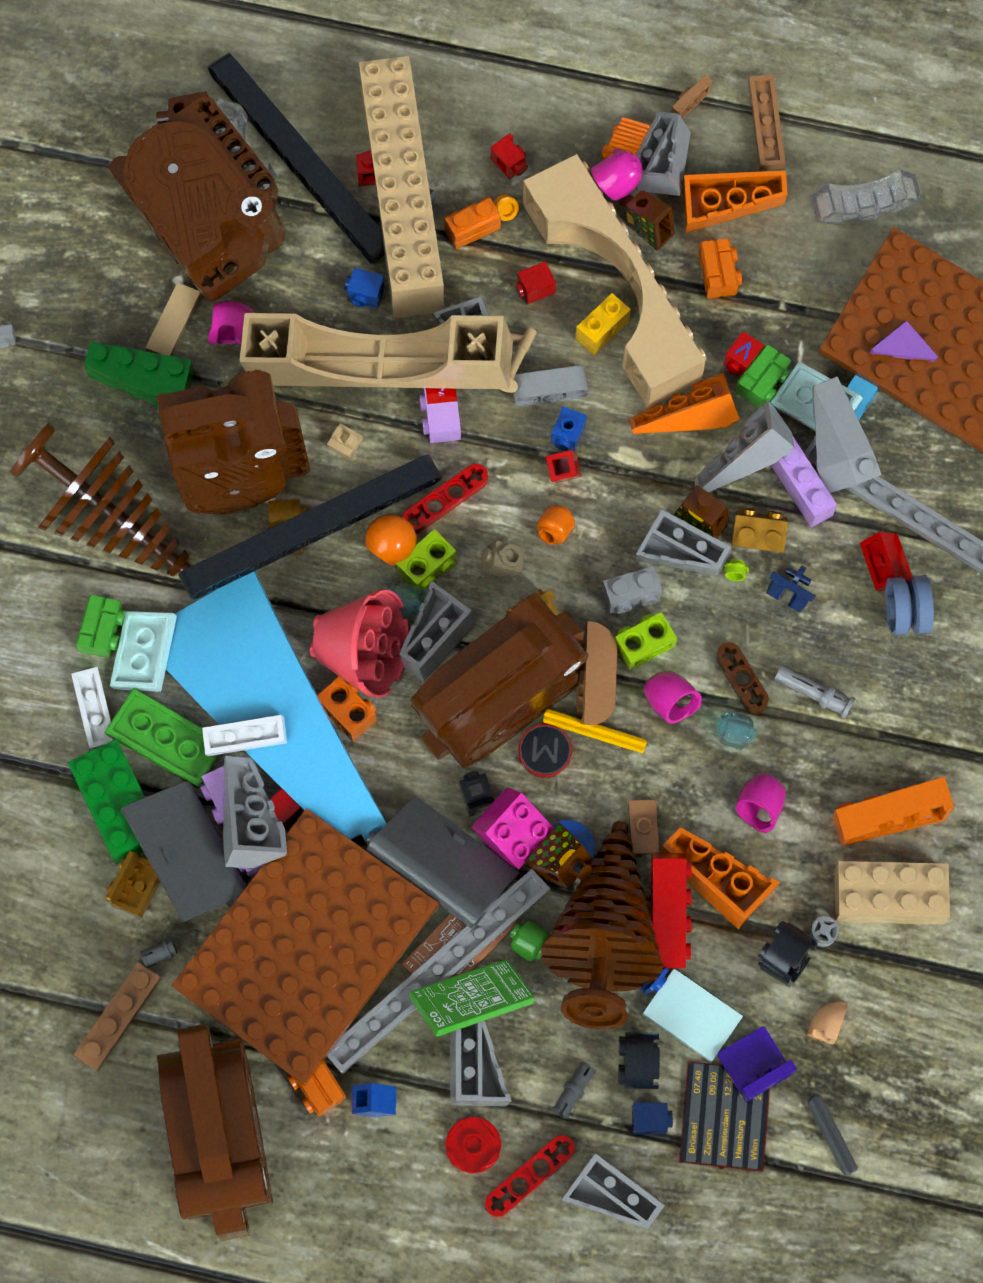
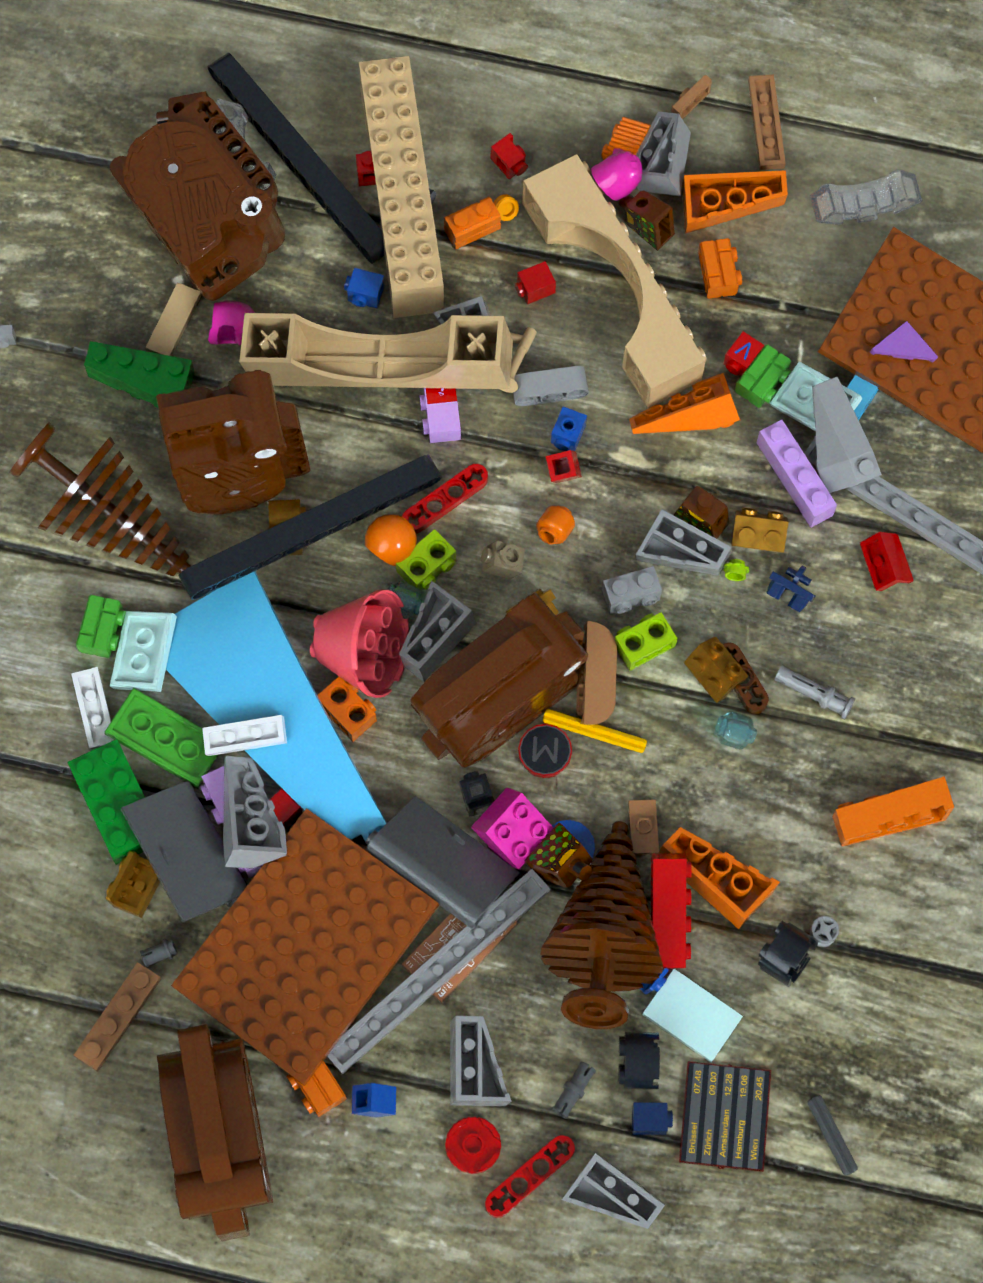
(344, 441): tan tile -> none
(471, 997): bright green tile -> none
(528, 940): bright green head -> none
(603, 324): yellow brick -> none
(665, 690): dark pink piece -> none
(715, 668): none -> pearl gold bracket
(755, 1064): dark purple bracket -> none
(757, 447): light grey wedge -> none
(761, 792): dark pink piece -> none
(827, 1022): light nougat brick -> none
(892, 892): tan brick -> none
(909, 605): sand blue wheel -> none

